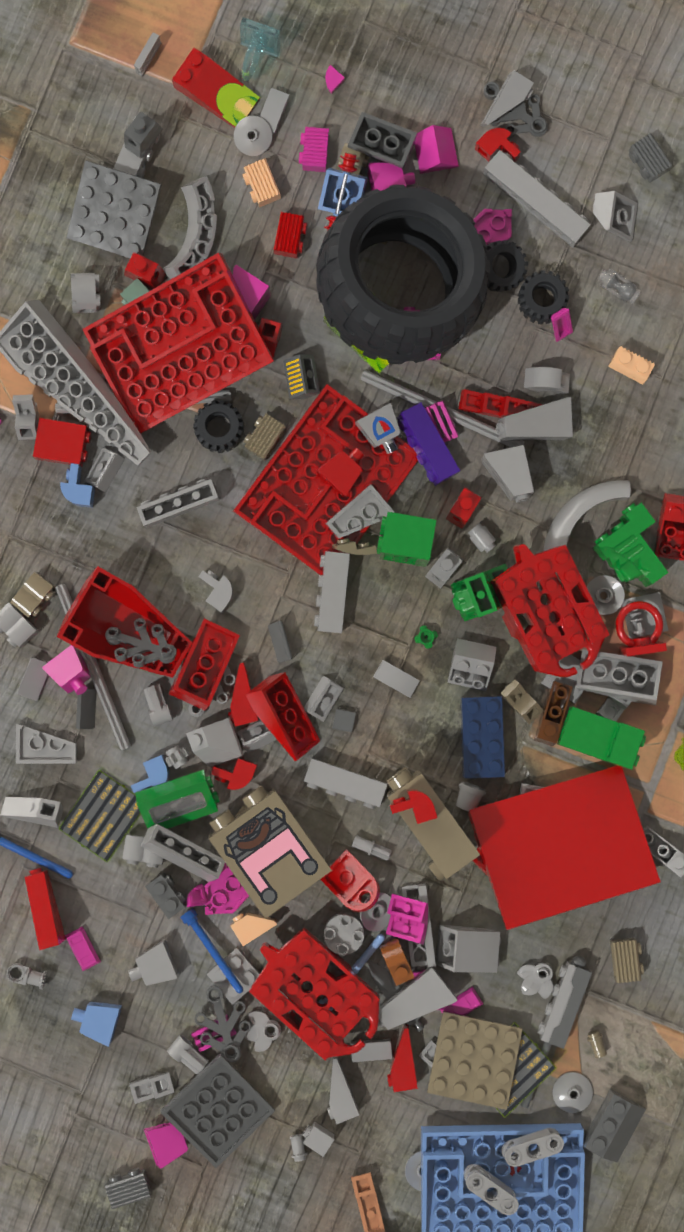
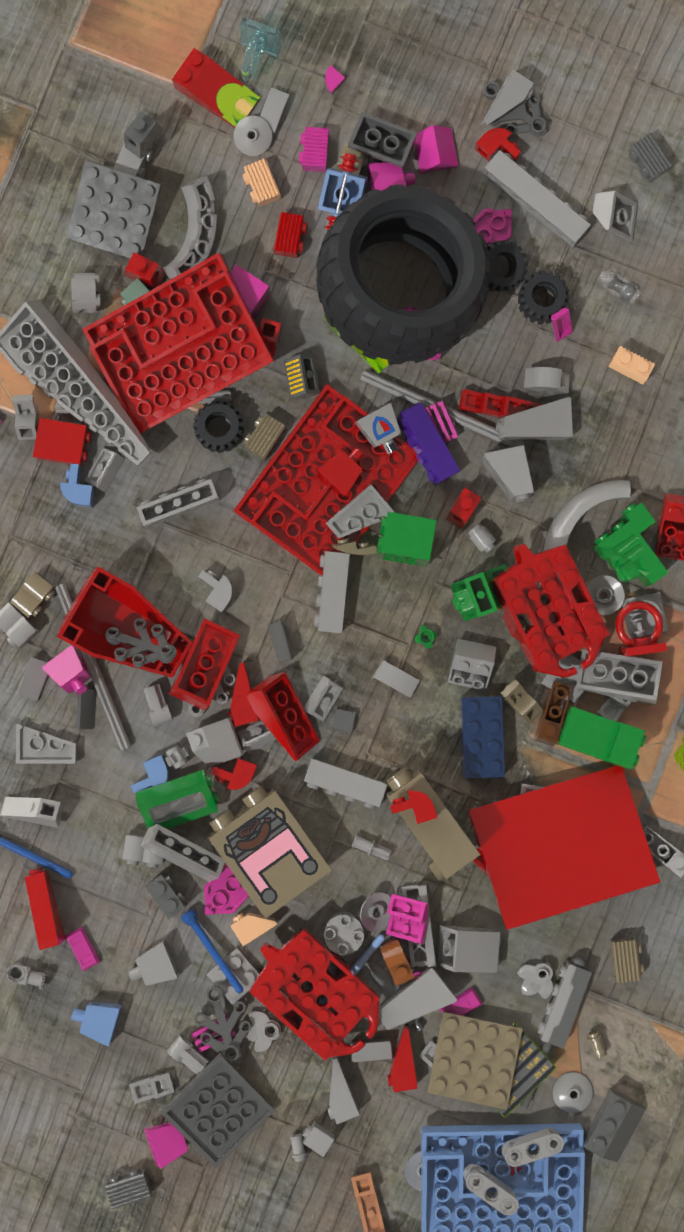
(102, 816): piece -> none
(147, 54): light grey tile -> none
(196, 896): dark pink tile -> none
(350, 881): red tile -> none
(444, 567): light grey torso -> none
(469, 796): light grey piece -> none

